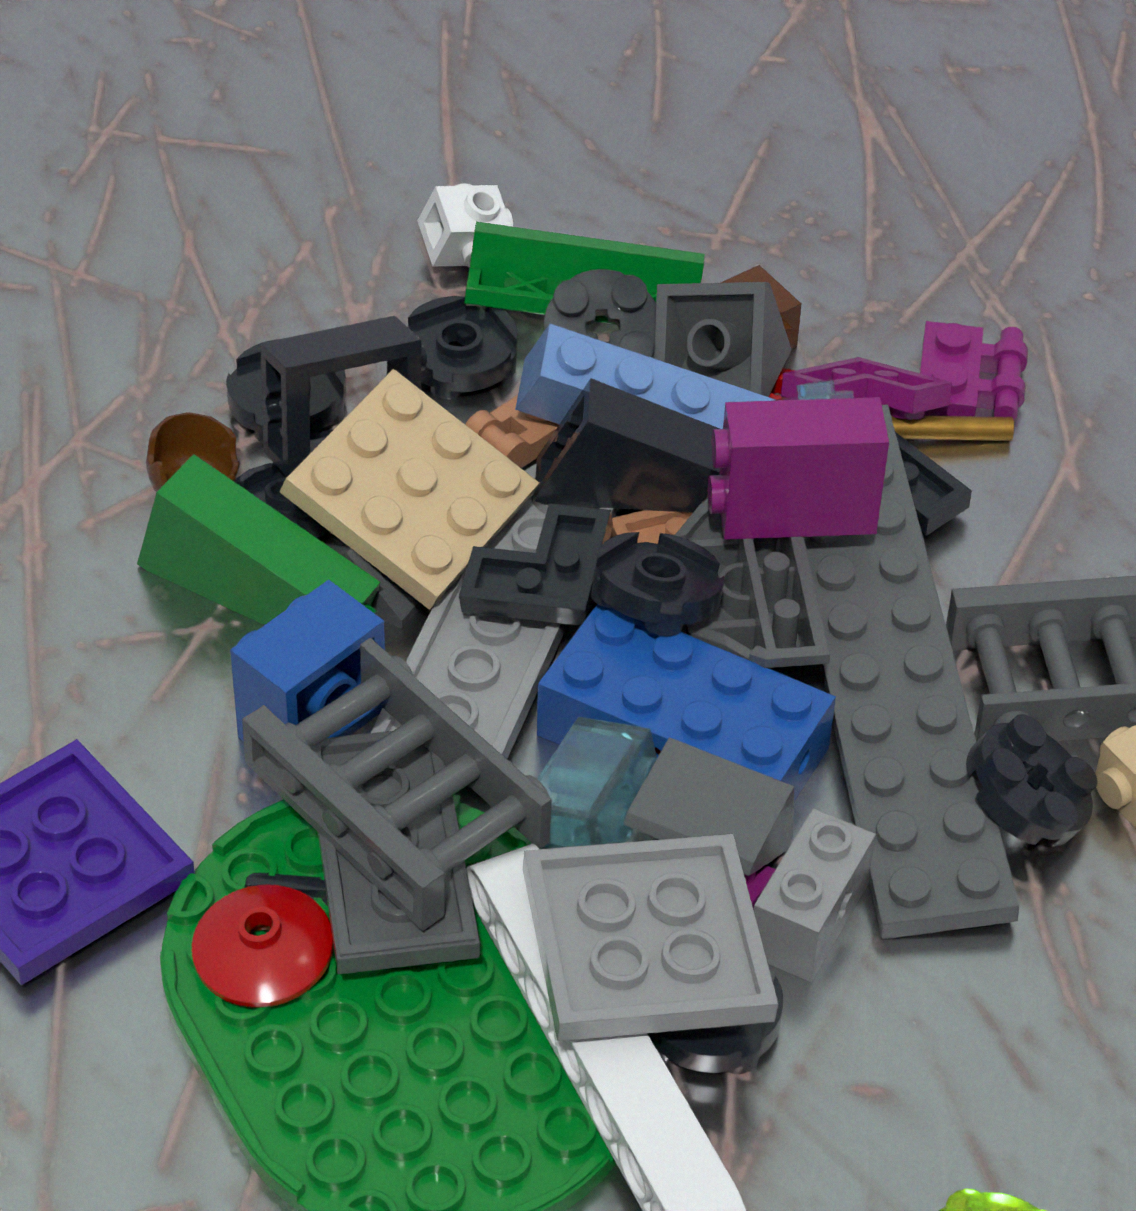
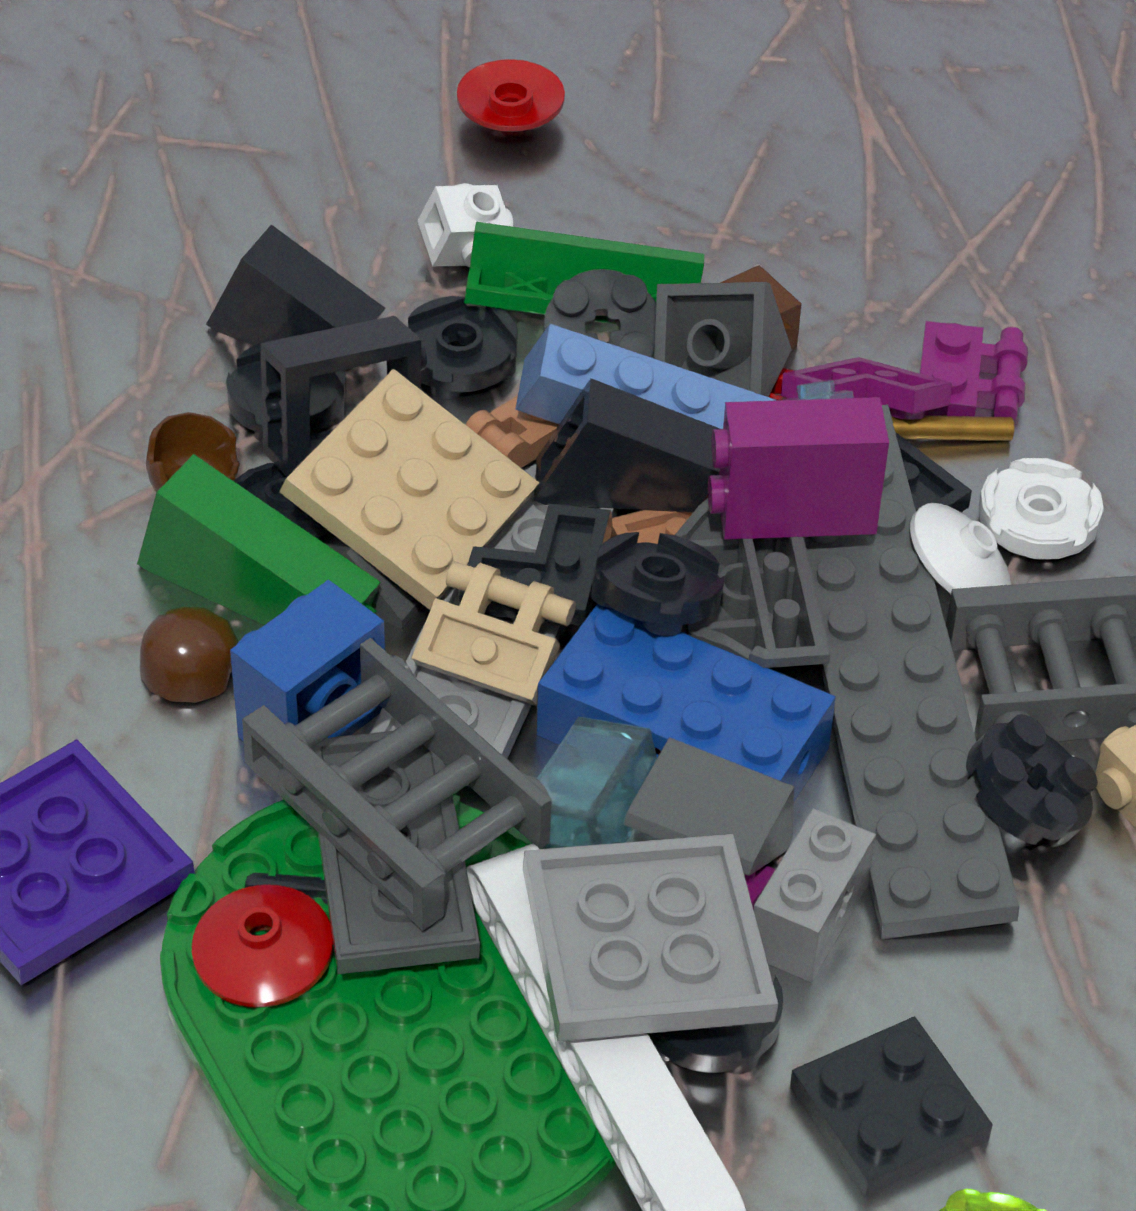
(187, 654): none -> reddish brown hair
(287, 293): none -> black slope
(486, 649): none -> tan plate
(510, 95): none -> red dish
(890, 1106): none -> black plate
(956, 548): none -> white dish
(1041, 508): none -> white plate

